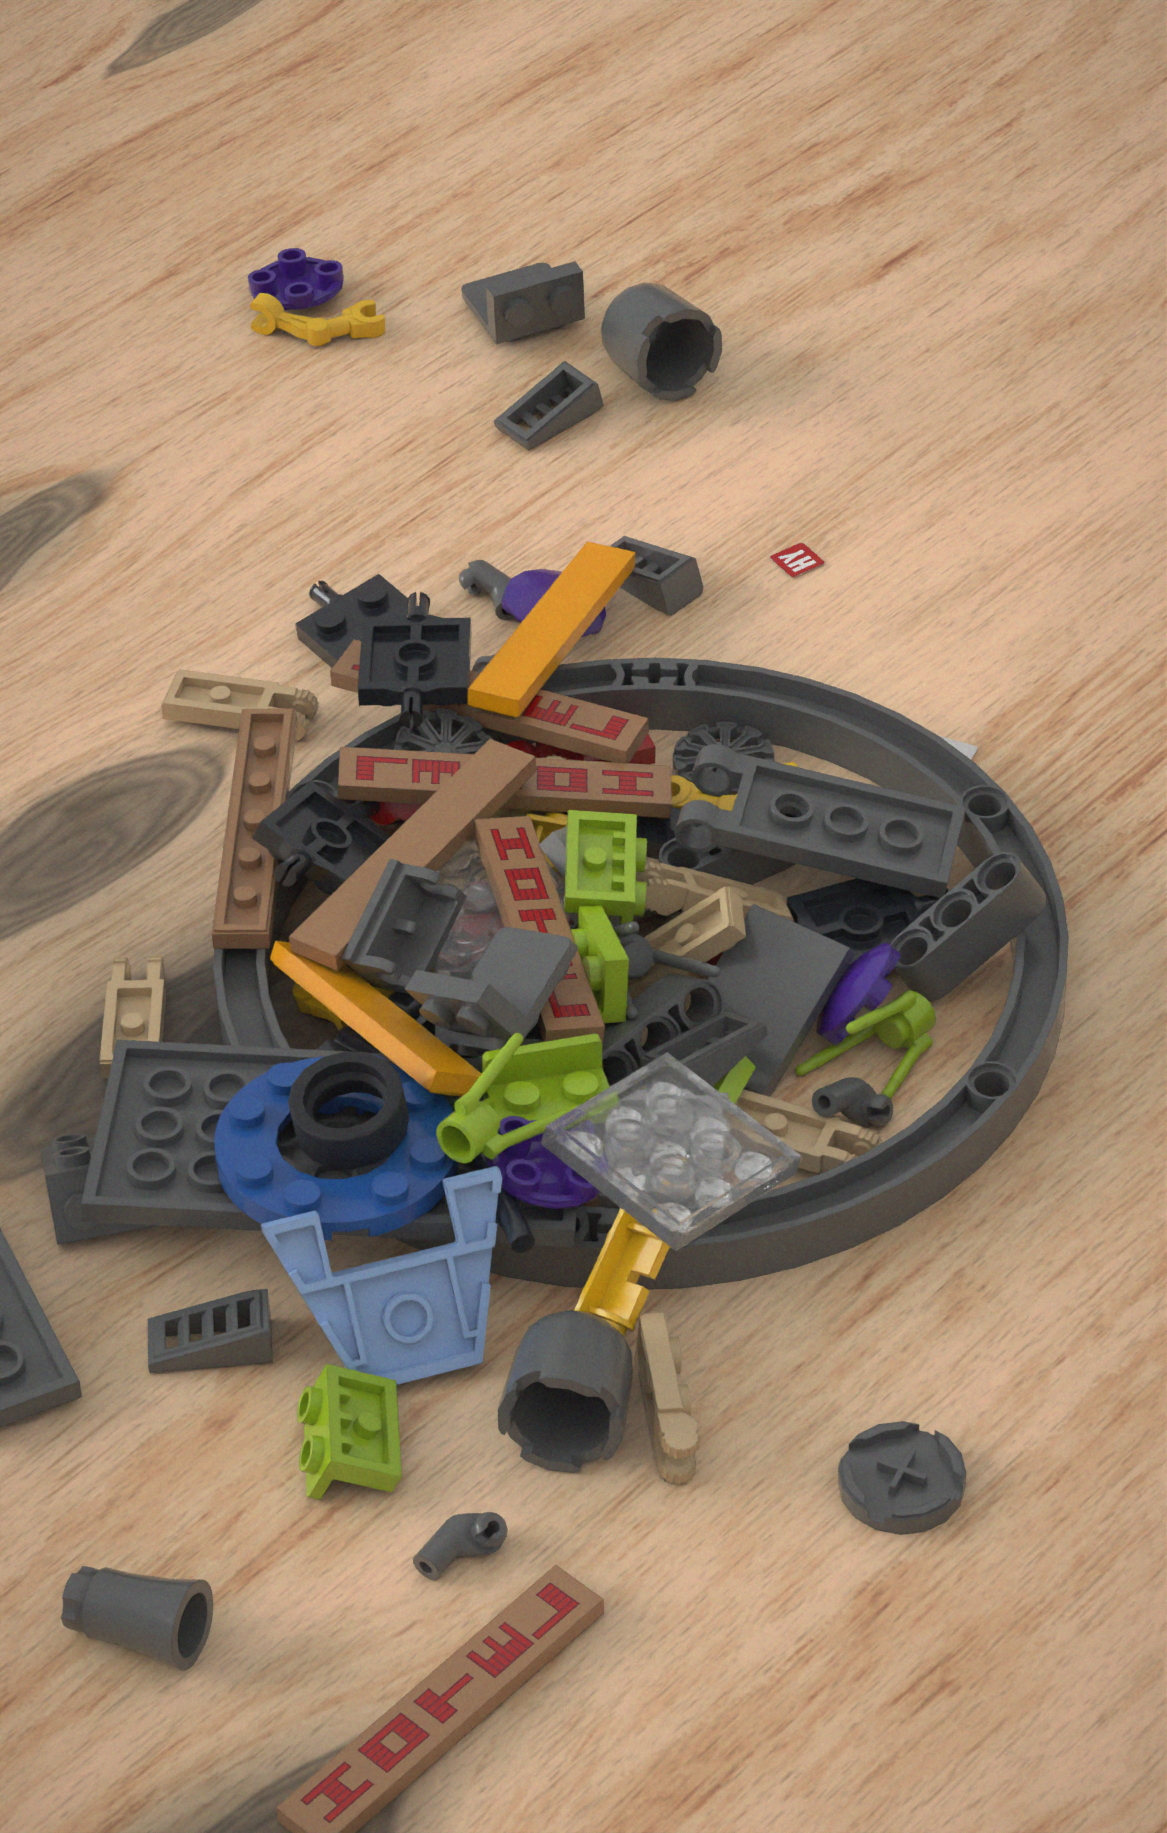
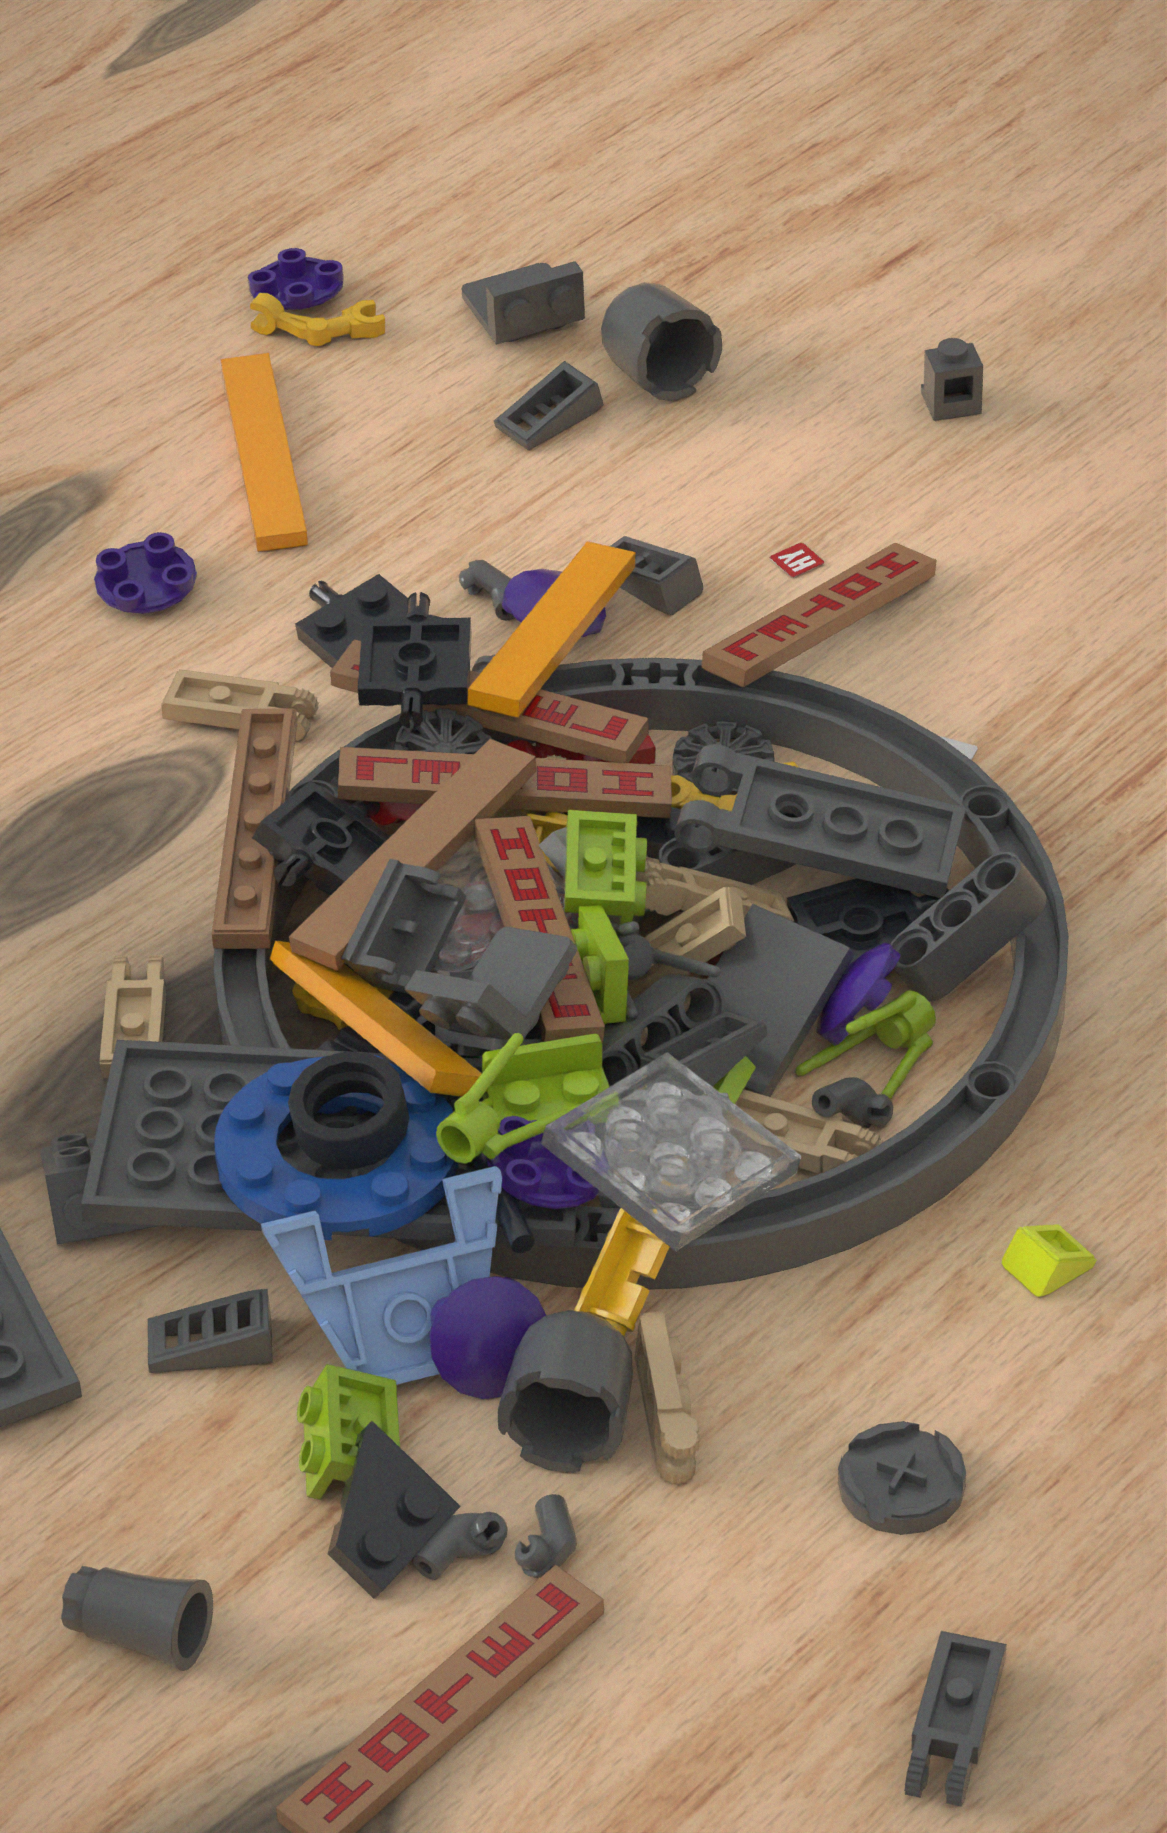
(145, 575): none -> dark purple dish
(264, 453): none -> light orange tile
(386, 1512): none -> black wing
(479, 1332): none -> dark purple dish
(555, 1541): none -> dark grey arm
(818, 614): none -> medium nougat tile
(951, 370): none -> dark grey brick
(955, 1711): none -> dark grey hinge
(1046, 1258): none -> neon yellow slope

